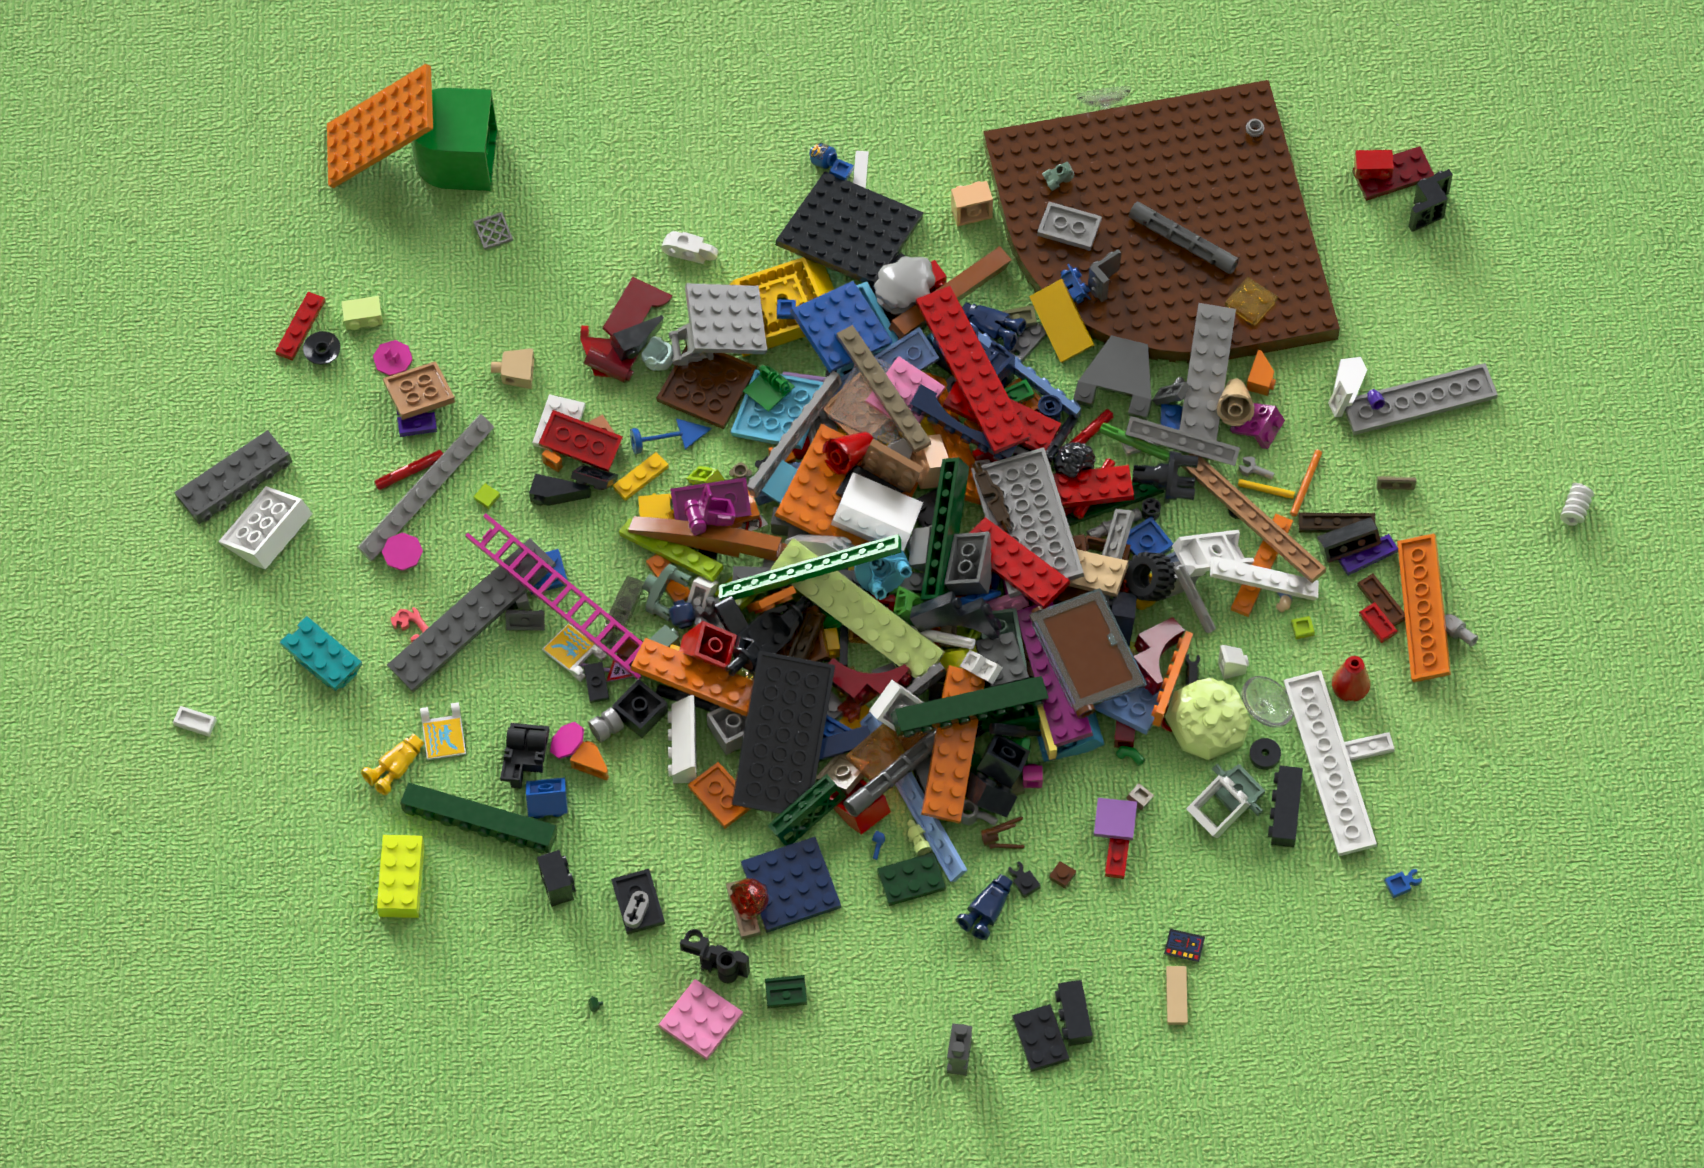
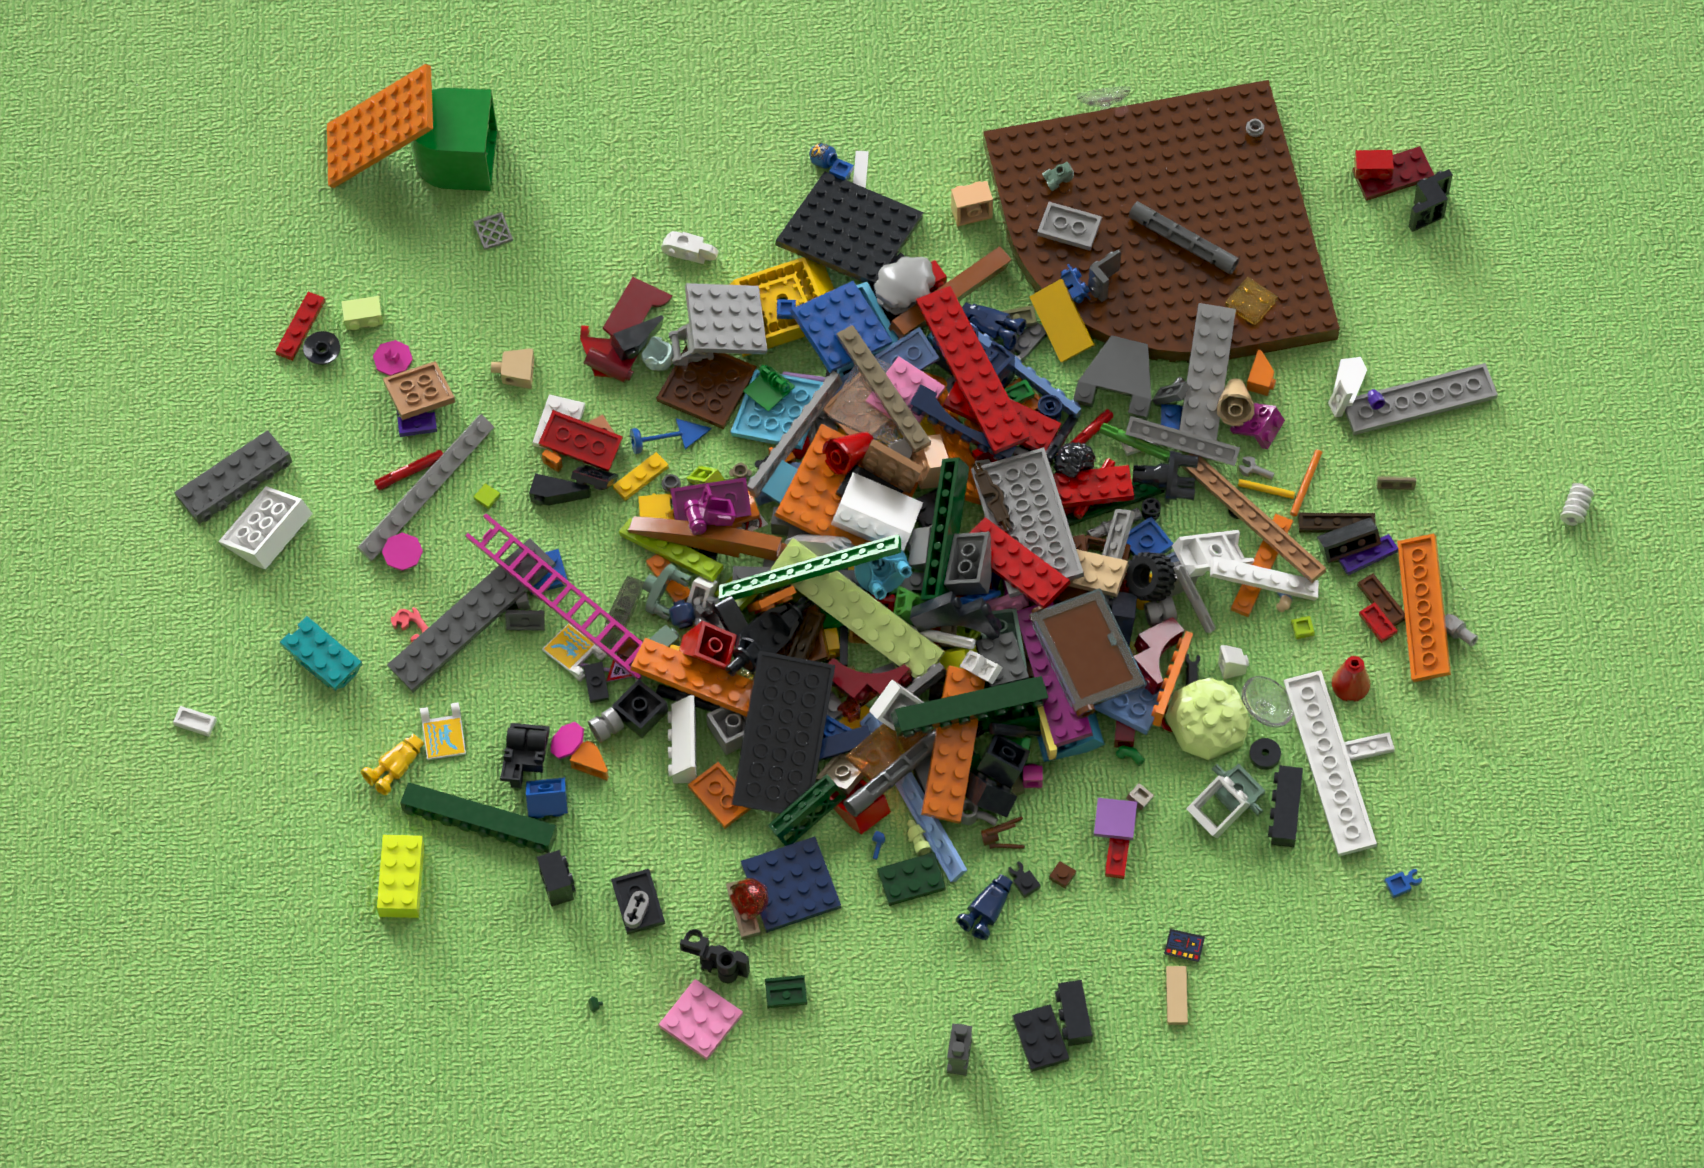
(670, 481): none -> dark grey plate
(1159, 611): none -> light grey wheel

